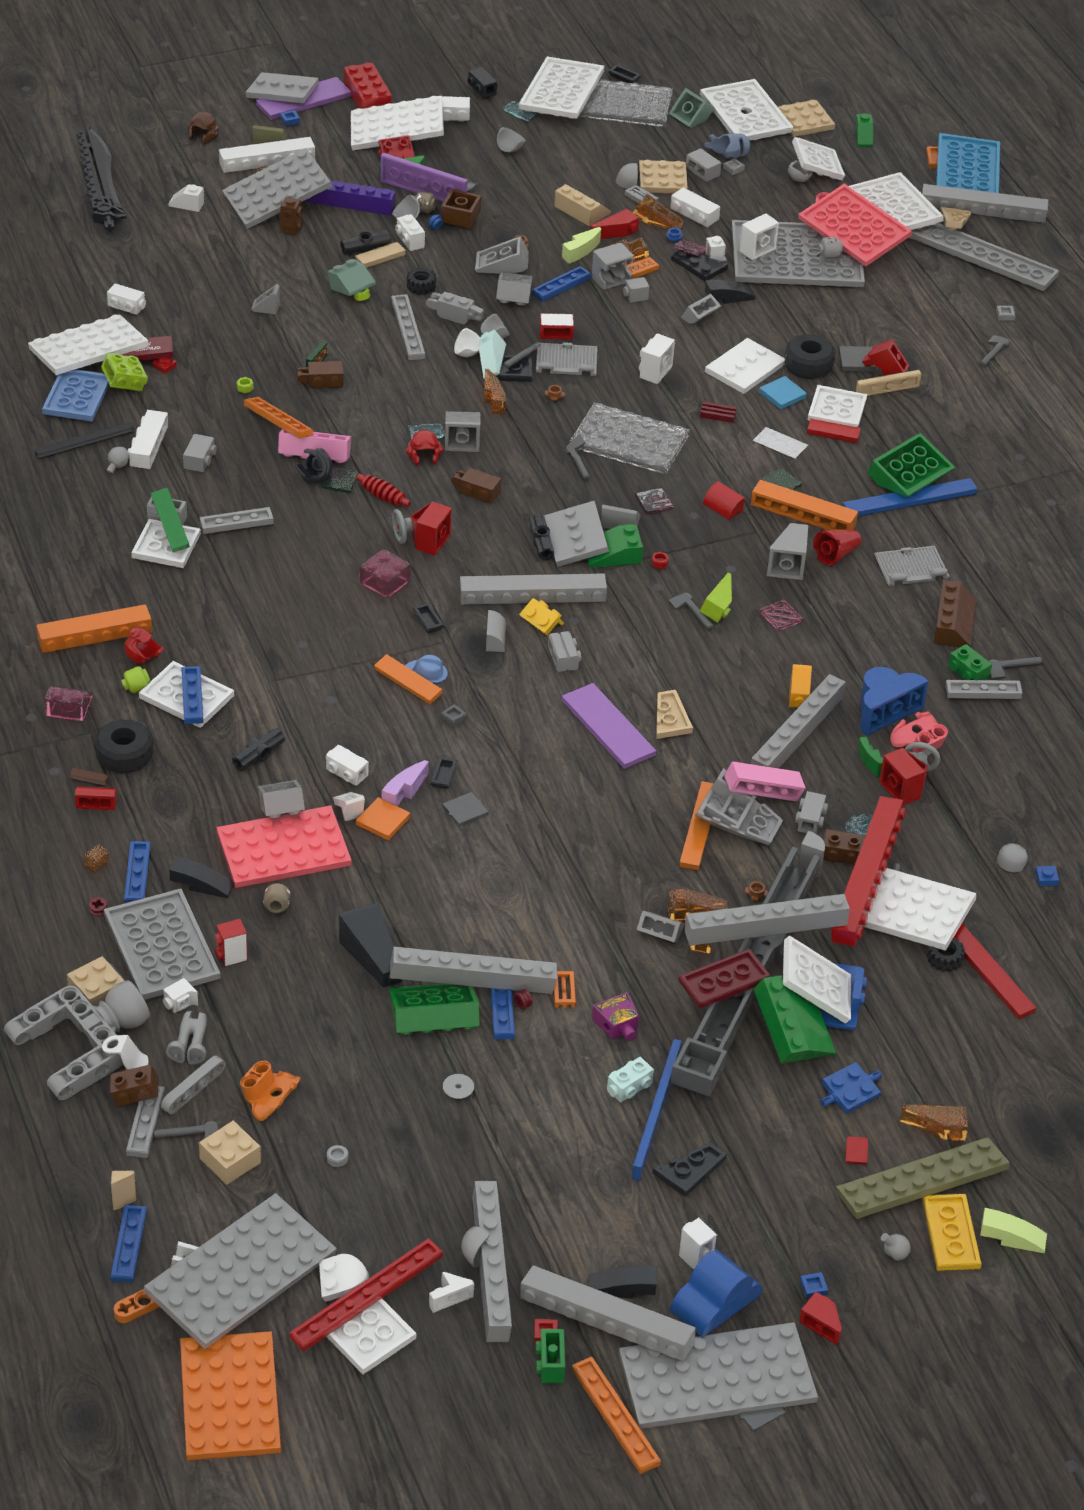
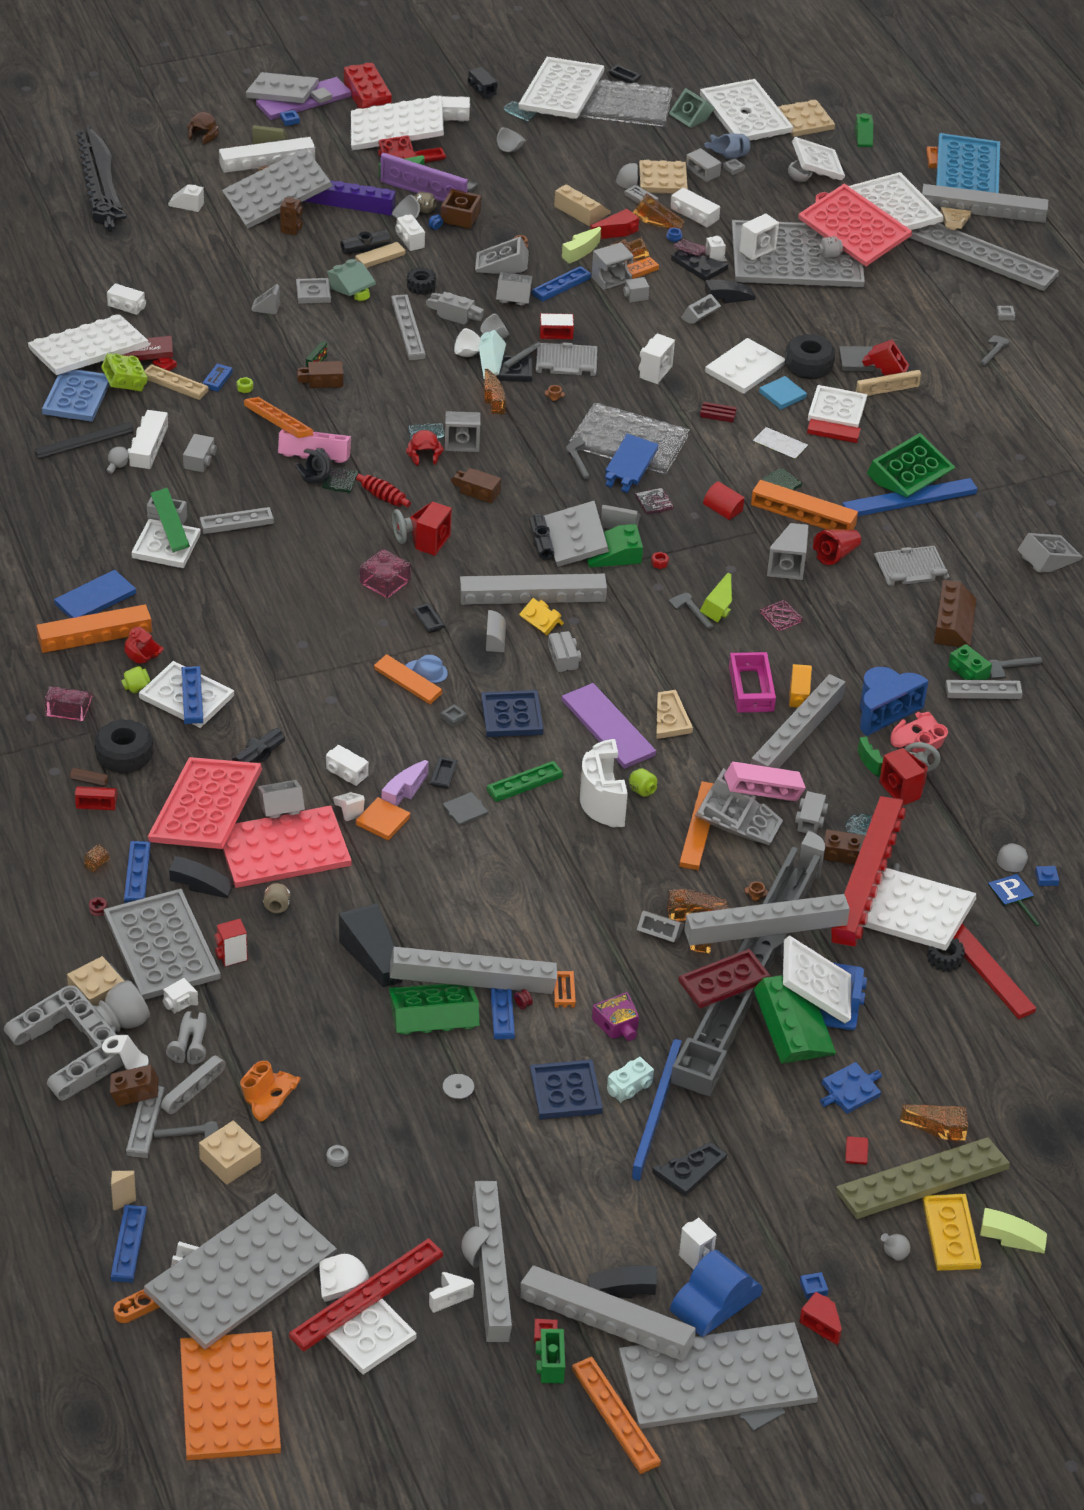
(95, 595): none -> blue tile
(176, 382): none -> tan tile
(205, 803): none -> coral plate
(218, 377): none -> blue tile
(313, 290): none -> light grey tile
(321, 95): none -> light grey tile
(431, 154): none -> red tile
(512, 713): none -> dark blue plate
(524, 781): none -> green tile
(566, 1089): none -> dark blue plate
(600, 793): none -> white cylinder
(630, 461): none -> blue tile
(643, 782): none -> lime head
(752, 662): none -> dark pink piece
(1013, 890): none -> blue piece
(1047, 552): none -> light grey slope

